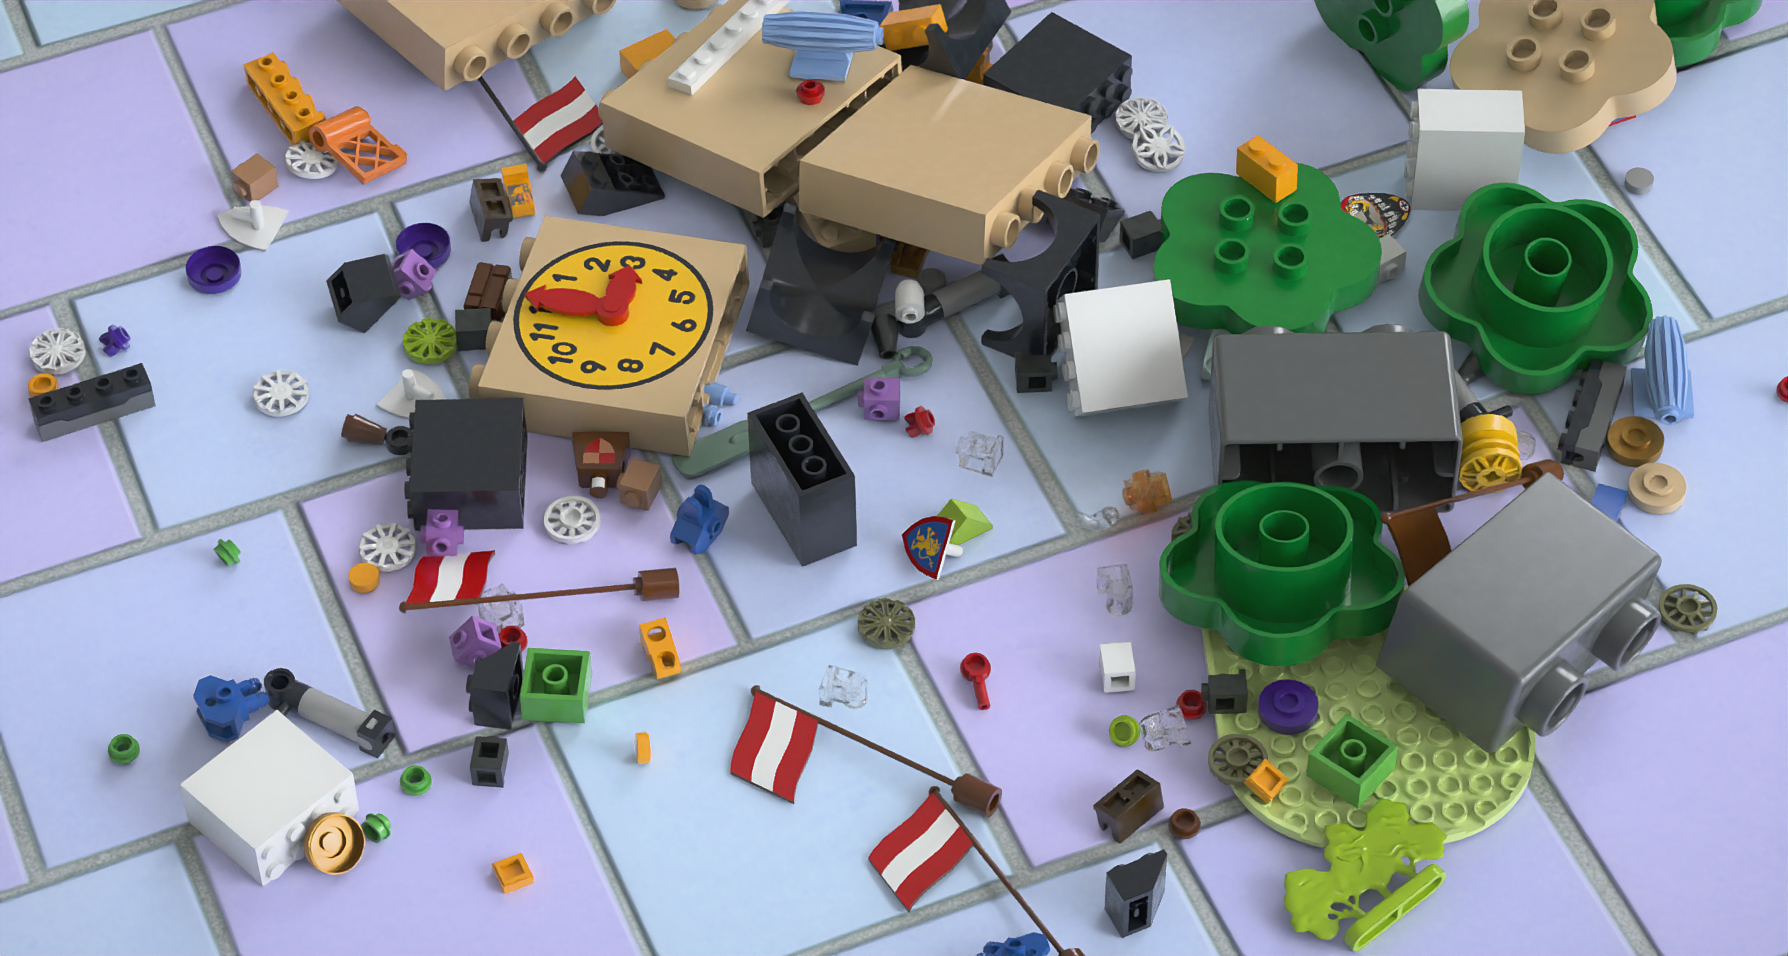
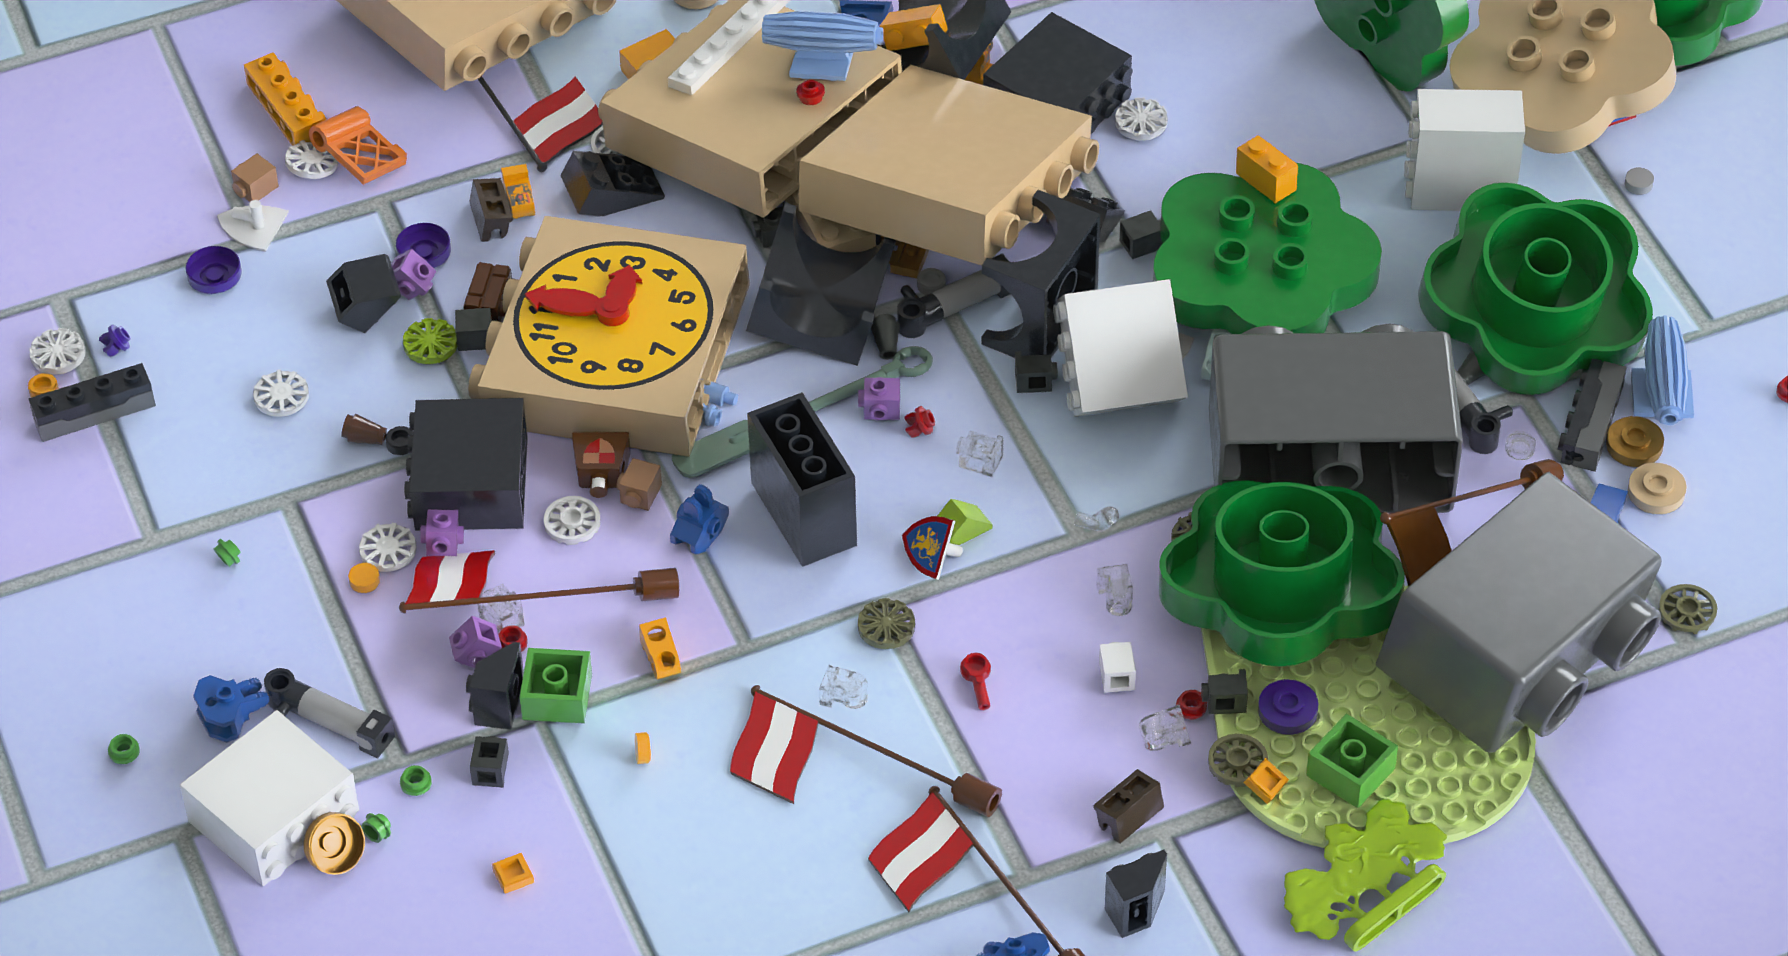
(411, 387): white shield -> none
(909, 301): white brick -> none
(1124, 730): lime plate -> none
(1146, 491): clear orange brick -> none
(1158, 147): white wheel -> none
(1184, 824): reddish brown plate -> none
(1380, 211): shield -> none
(1392, 259): white brick -> none
(1489, 452): yellow wheel -> none

